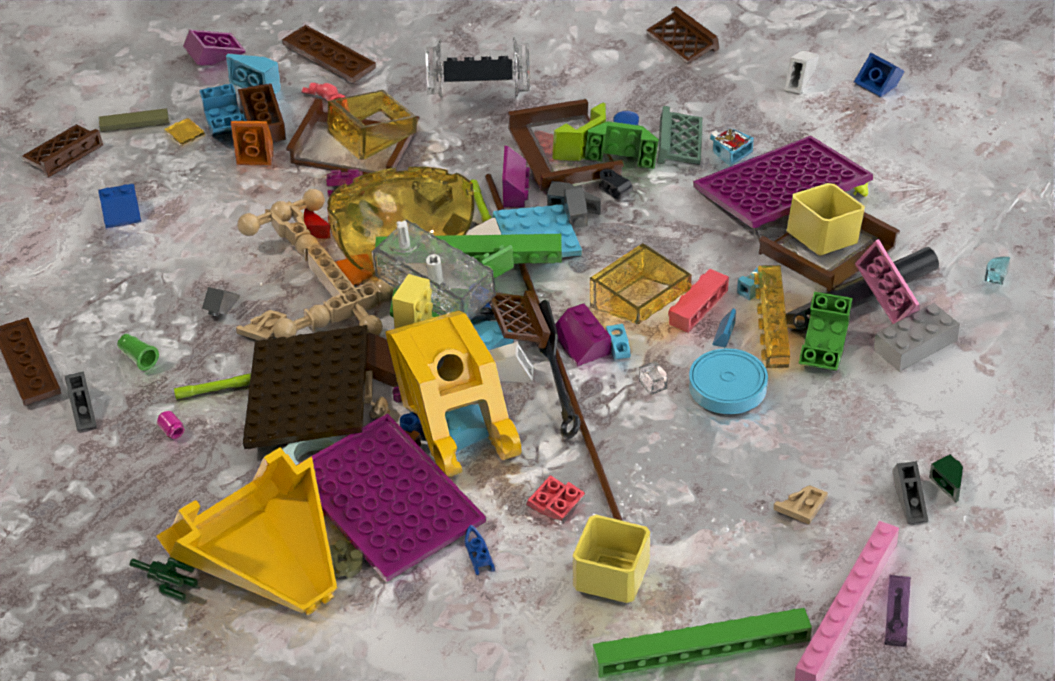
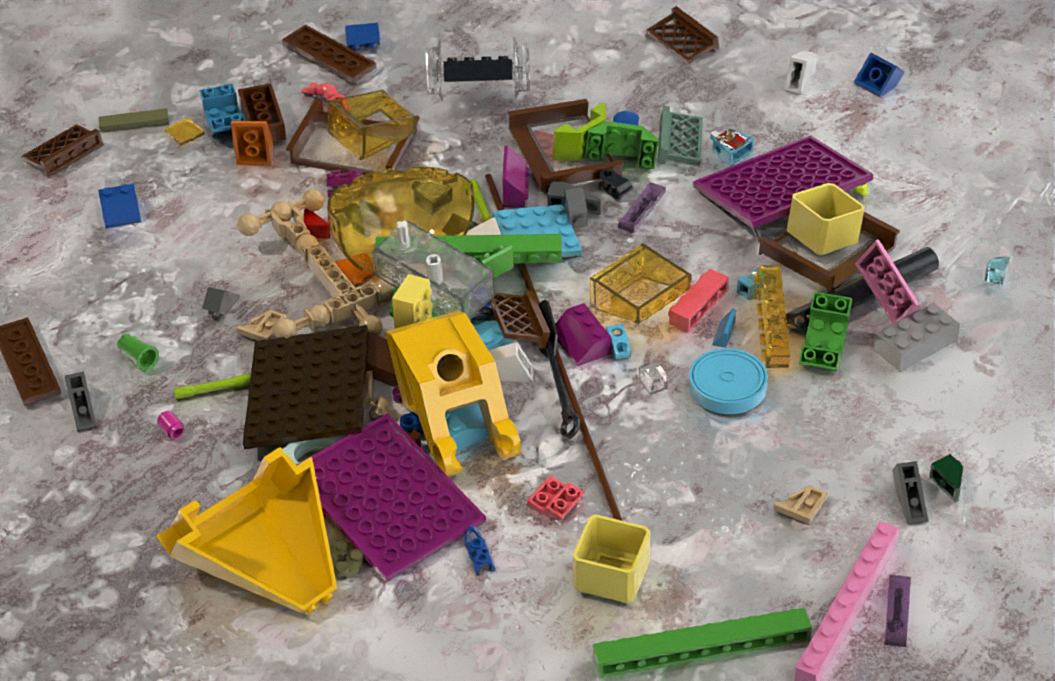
(166, 575): dark green plant -> none
(211, 46): magenta slope -> none
(252, 71): medium azure slope -> none
(362, 35): none -> blue slope
(641, 207): none -> clear purple tile

